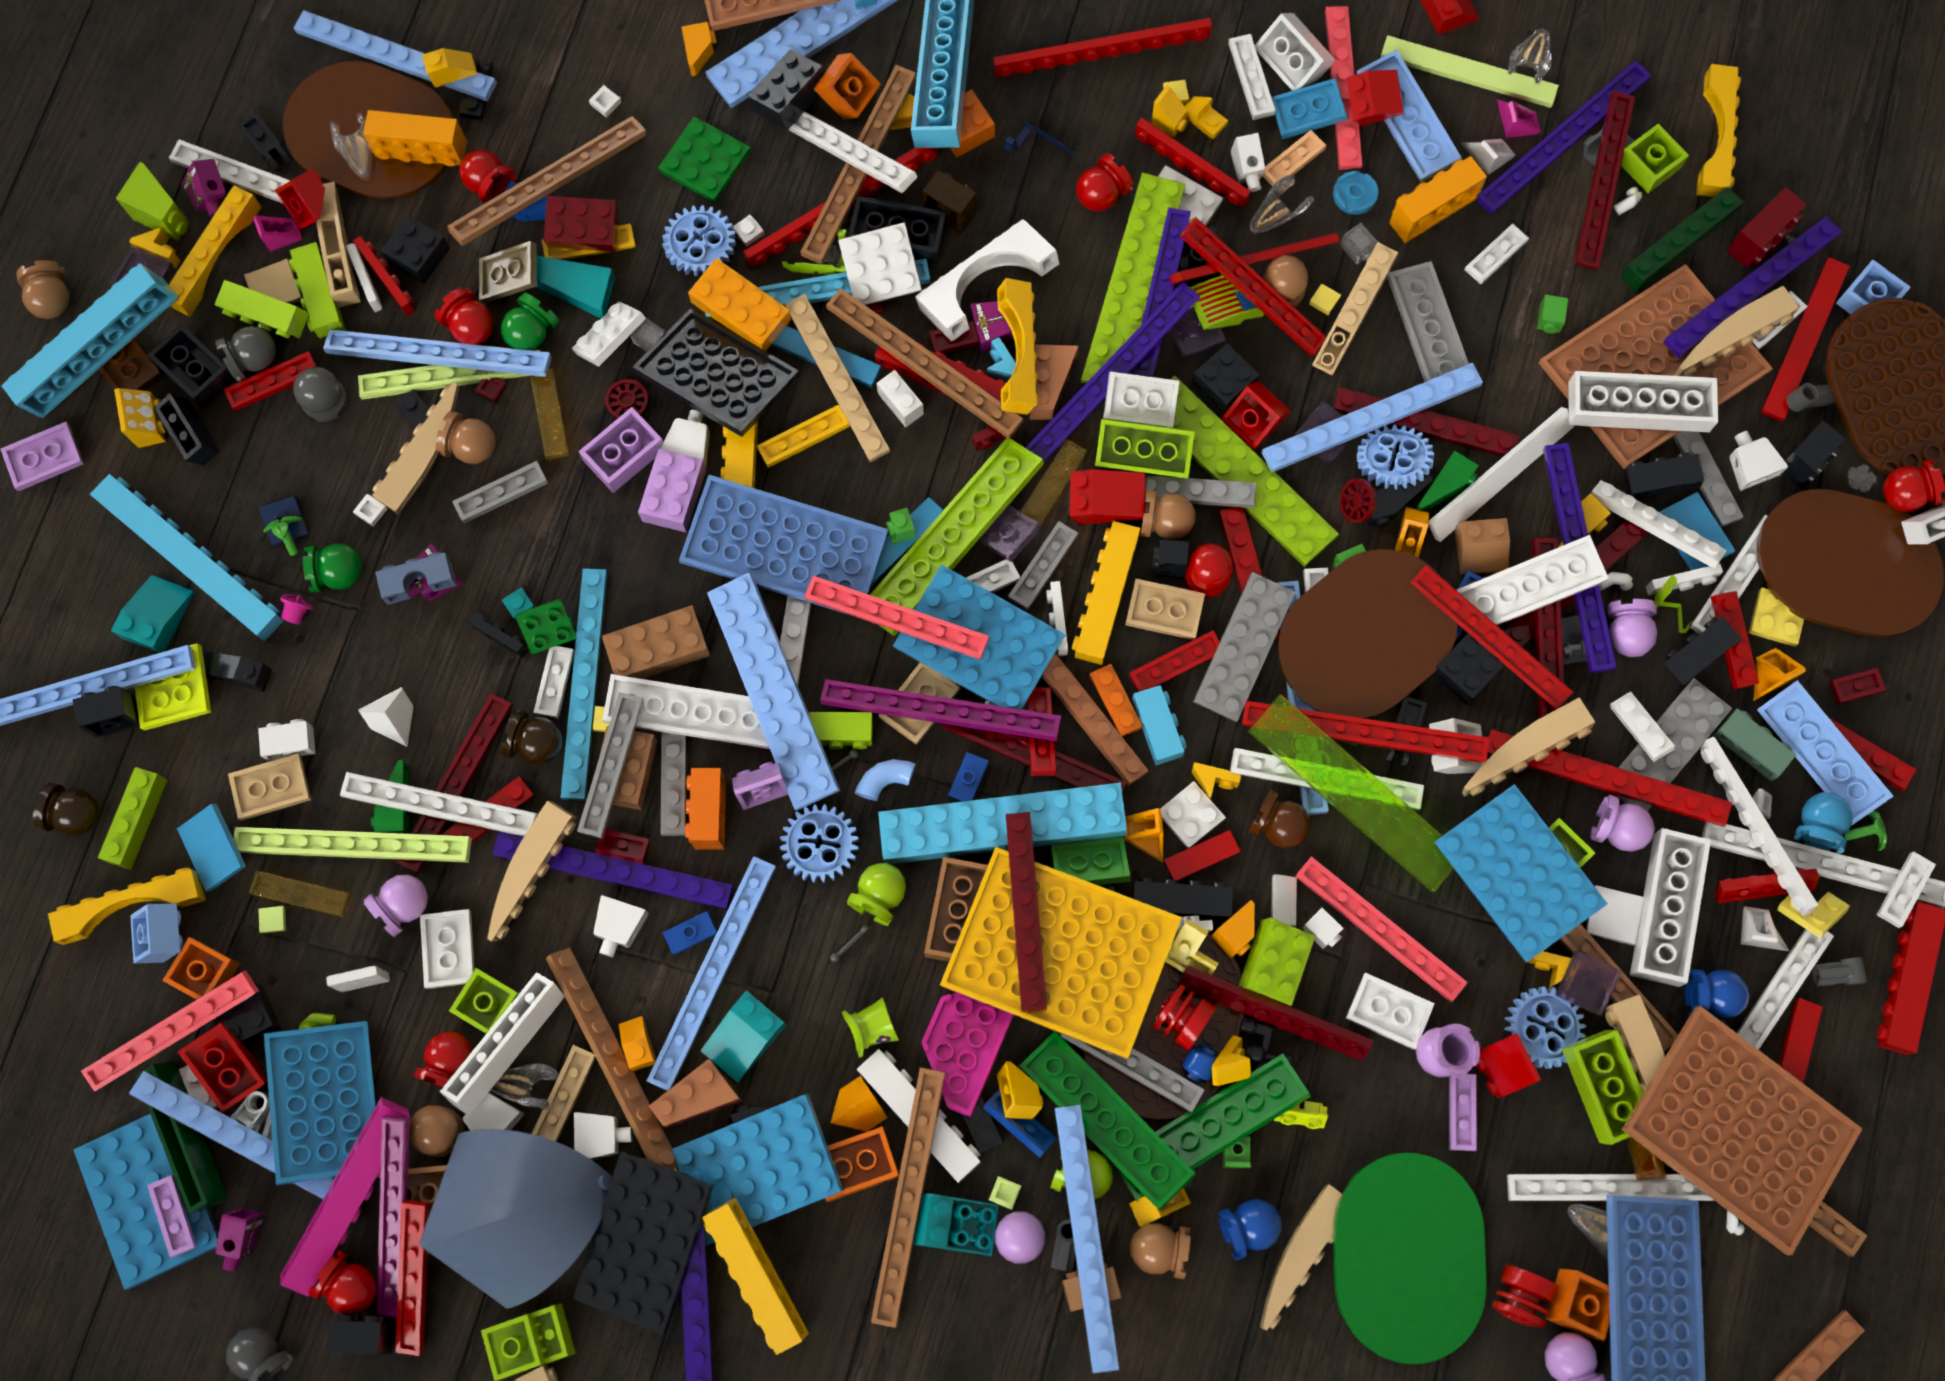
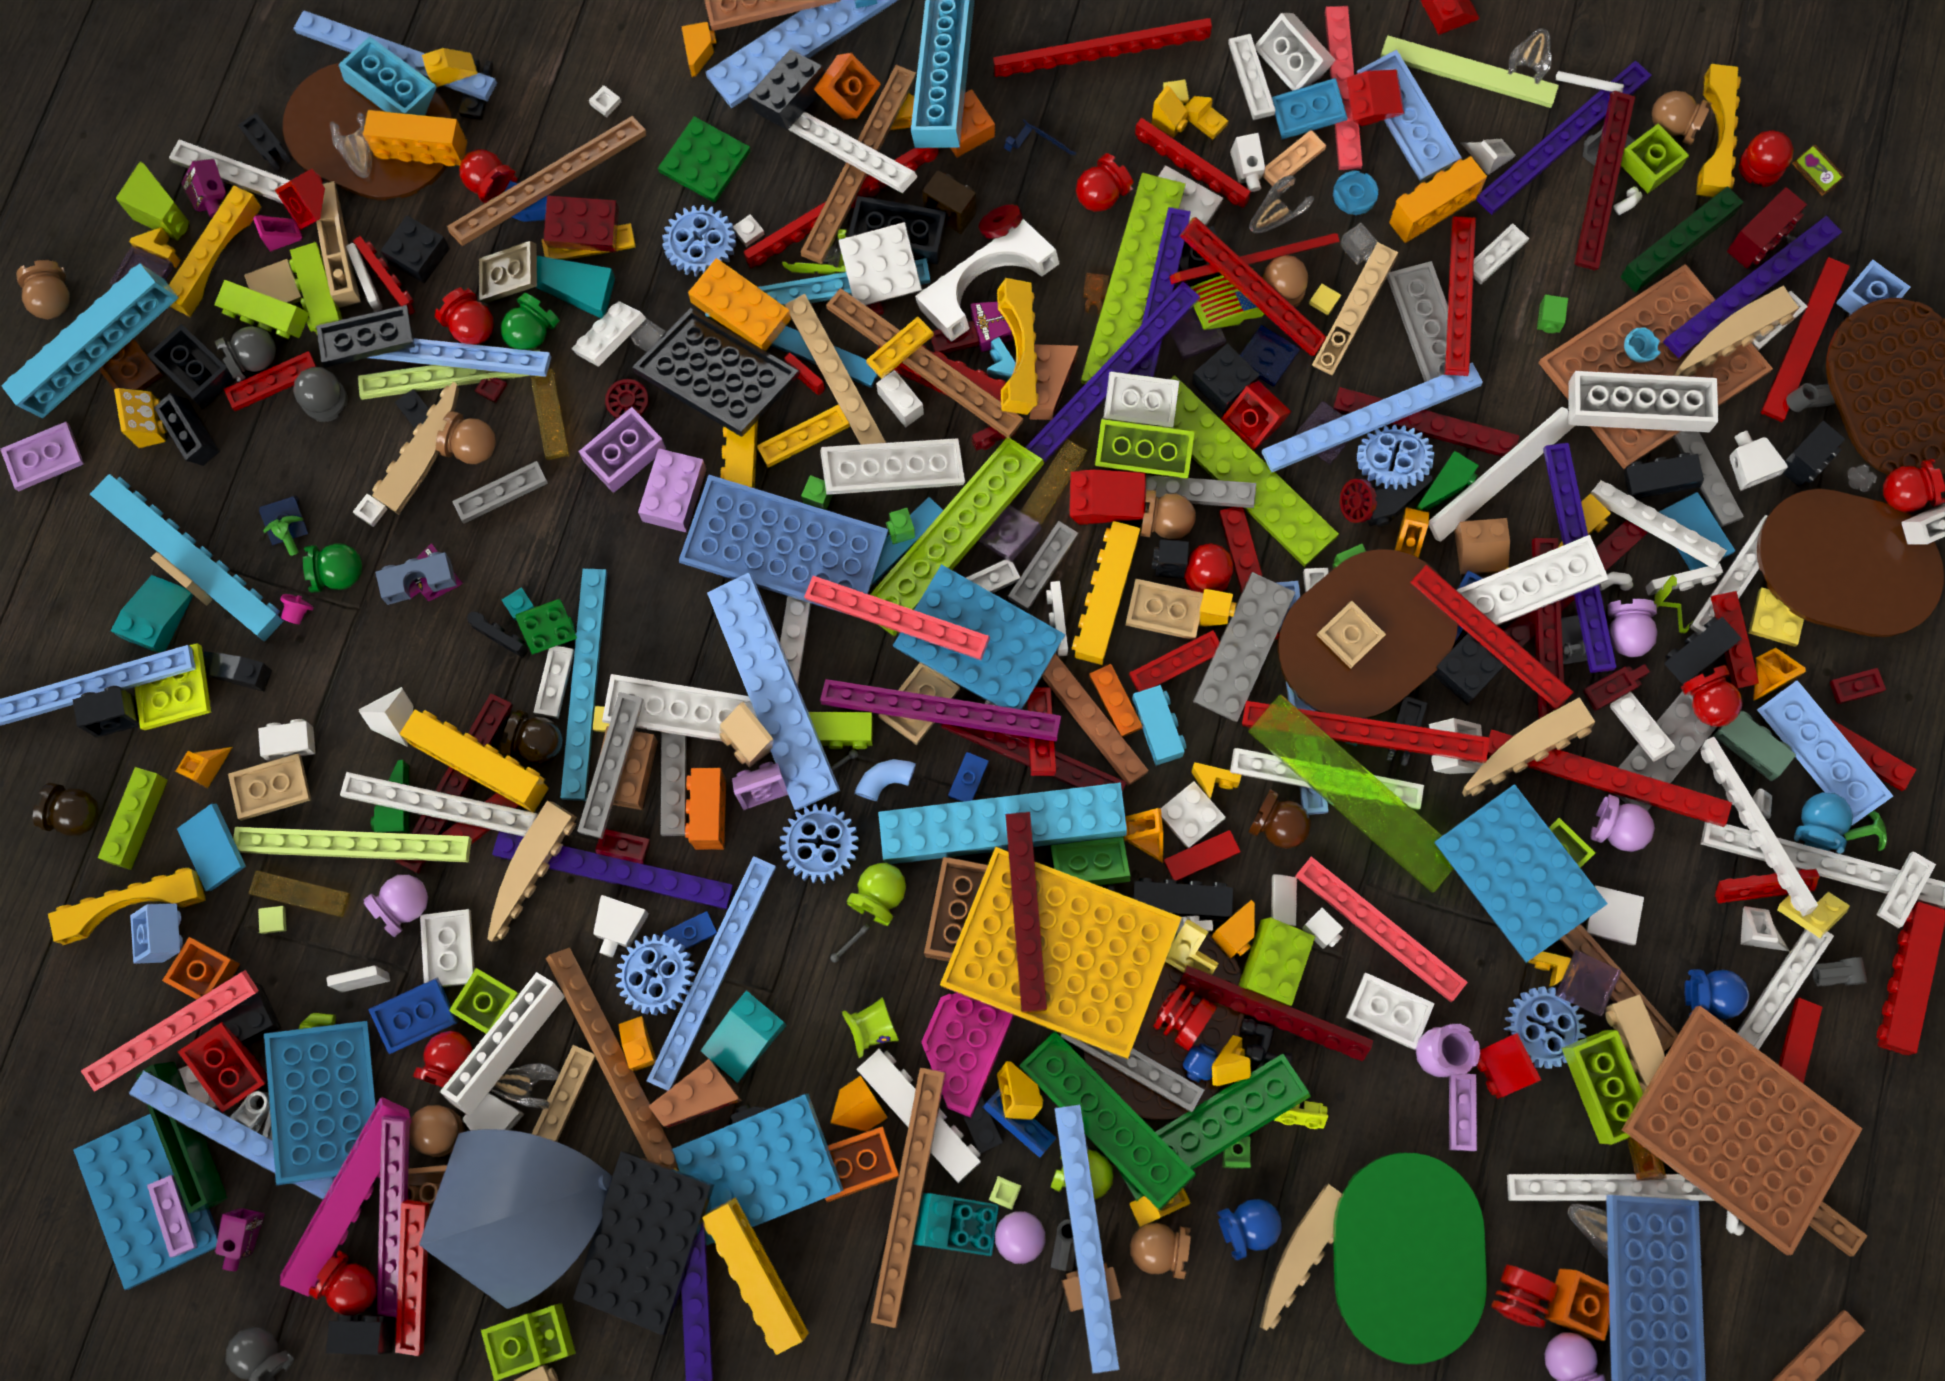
(181, 578): none -> tan tile
(203, 765): none -> light orange slope
(365, 336): none -> black plate
(387, 79): none -> medium azure slope
(413, 1015): none -> blue tile
(473, 760): none -> yellow brick
(599, 1135): white torso -> none
(656, 644): medium nougat brick -> none
(673, 985): none -> light blue gear
(688, 437): white torso -> none
(746, 735): none -> tan slope
(806, 375): none -> red tile
(815, 493): none -> bright green brick
(892, 466): none -> white plate
(899, 347): none -> yellow tile
(999, 220): none -> dark red tile
(1095, 289): none -> clear orange plate
(1216, 608): none -> yellow slope
(1269, 355): none -> clear blue tile
(1351, 634): none -> tan plate
(1460, 296): none -> red tile
(1518, 120): dark pink slope -> none
(1589, 82): none -> white bar
(1615, 686): none -> dark red hinge
(1641, 345): none -> medium azure hair
(1670, 907): white brick -> none
(1680, 114): none -> medium nougat tile
(1714, 699): none -> red tile
(1766, 158): none -> red tile
(1818, 170): none -> slope

